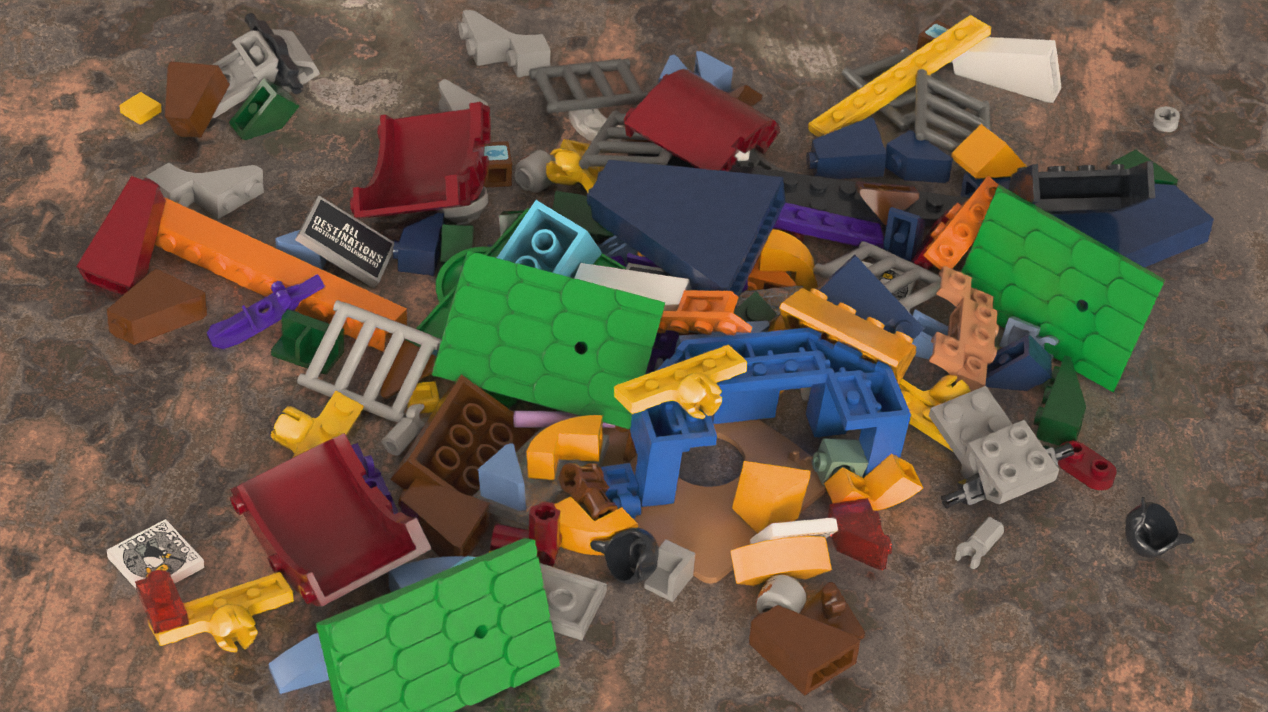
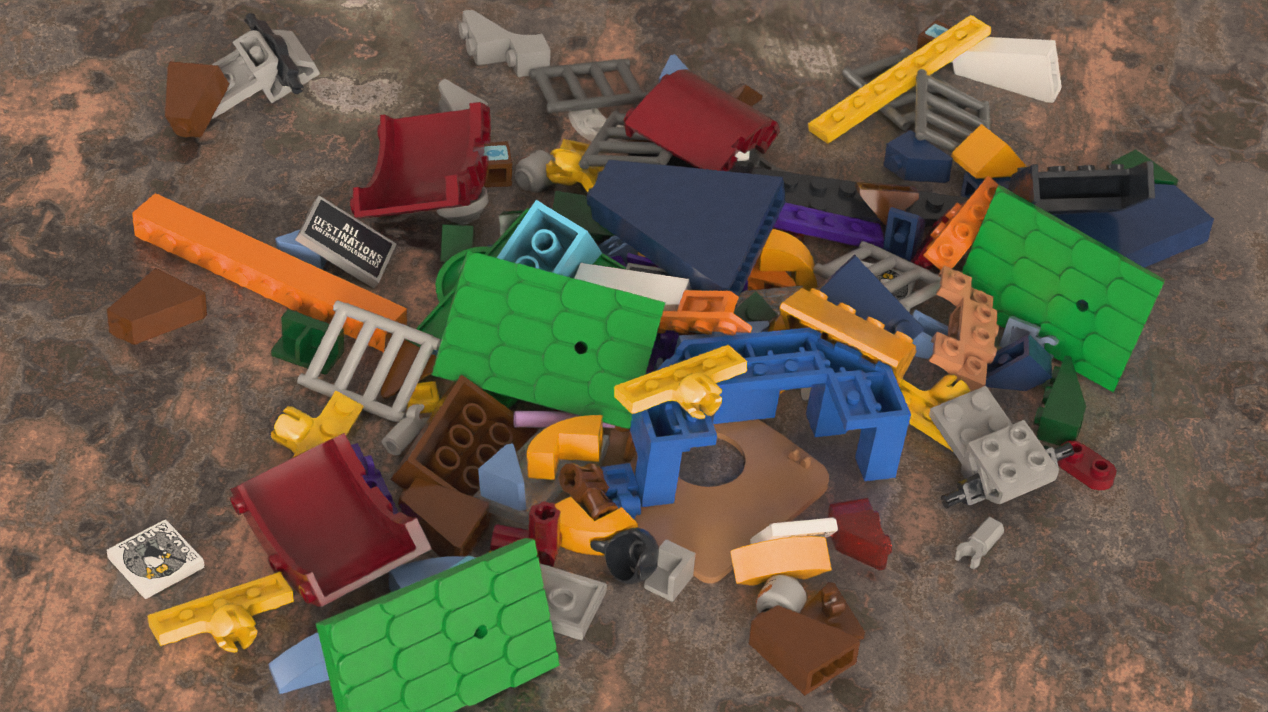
(126, 238): dark red slope -> none
(140, 108): yellow tile -> none
(161, 601): clear red tile -> none
(214, 191): light grey arch -> none
(252, 320): dark purple piece -> none
(264, 111): dark green slope -> none
(420, 246): dark blue slope -> none
(713, 70): medium blue slope -> none
(769, 494): light orange slope -> none
(839, 453): sand green brick -> none
(848, 152): dark blue slope -> none
(884, 486): light orange brick -> none
(1152, 530): black hair -> none
(1166, 113): light grey bush -> none

